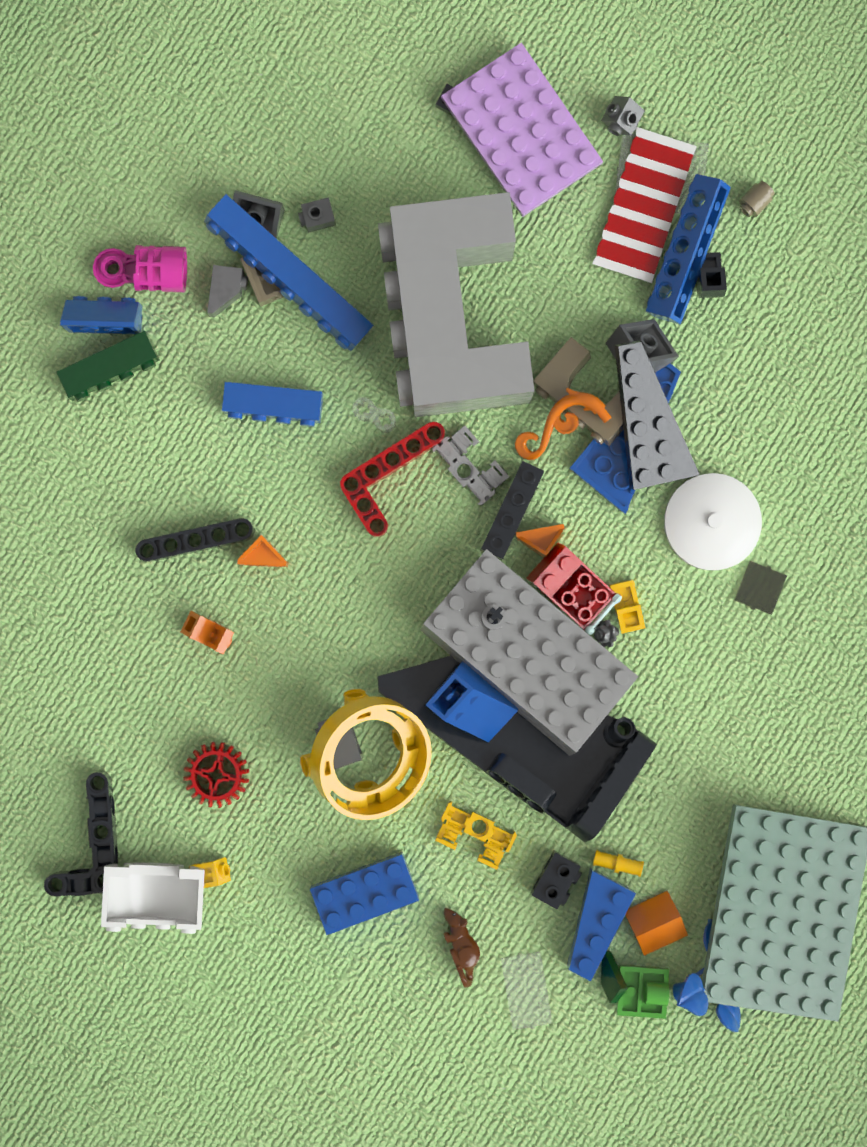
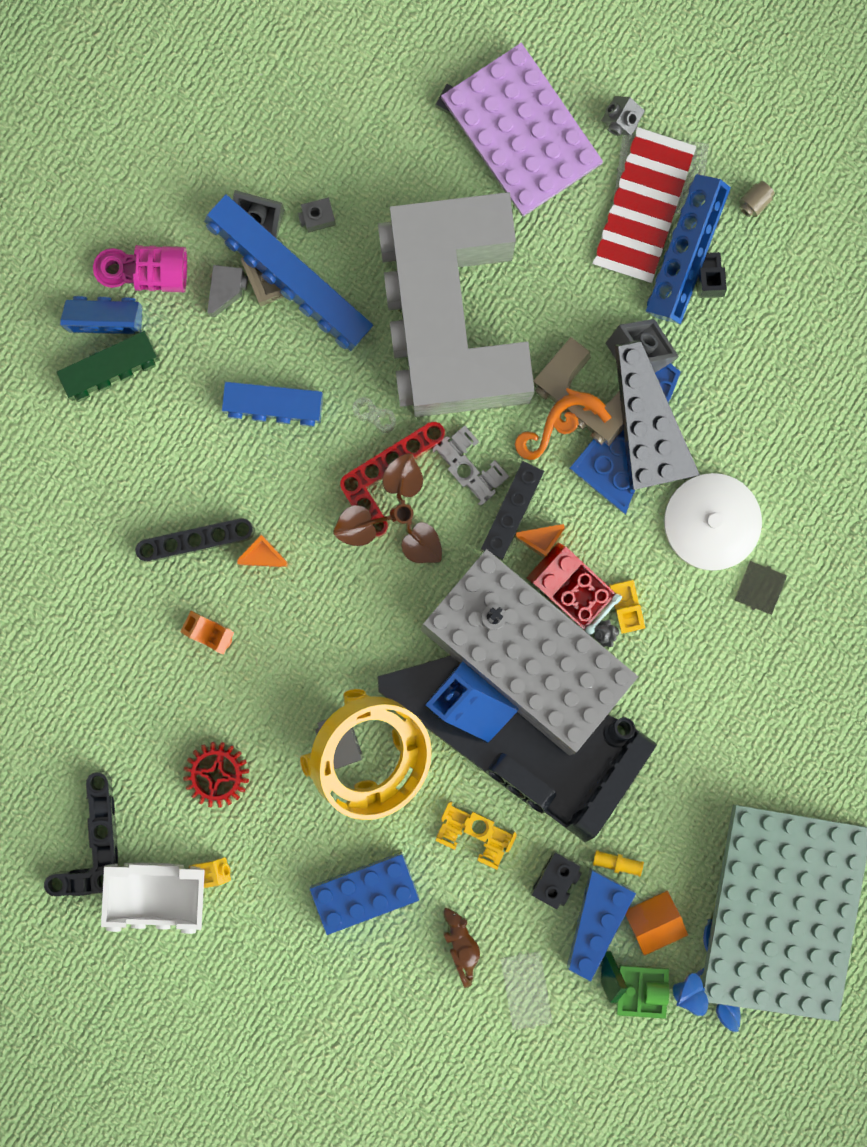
(405, 479): none -> reddish brown plant

